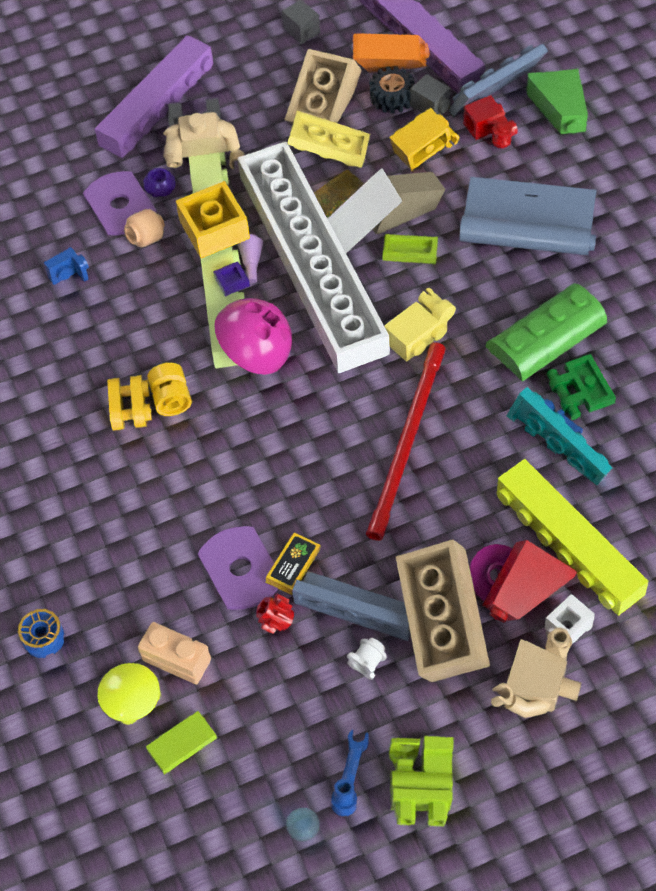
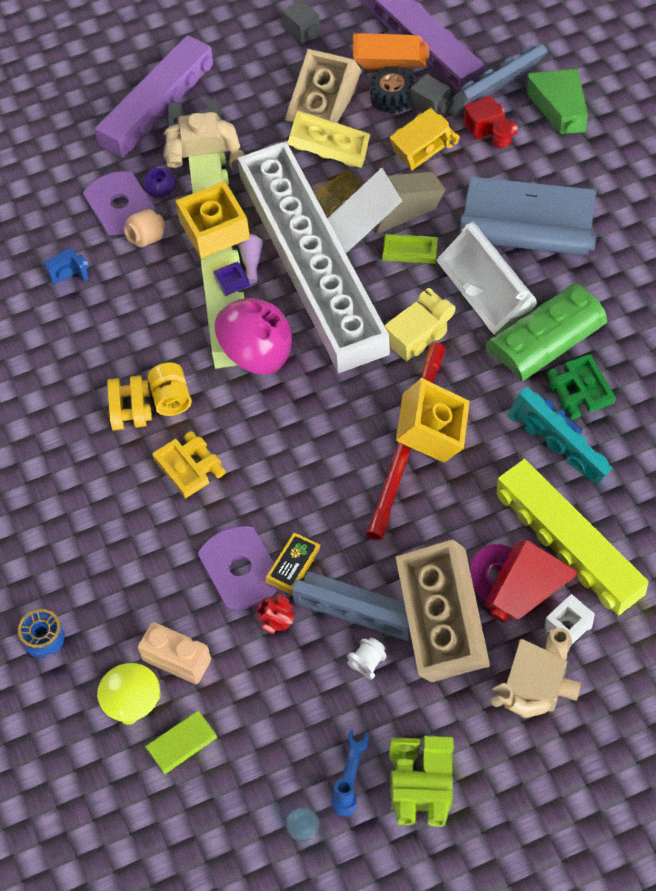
(182, 469): none -> yellow plate
(433, 420): none -> yellow brick
(486, 280): none -> white container

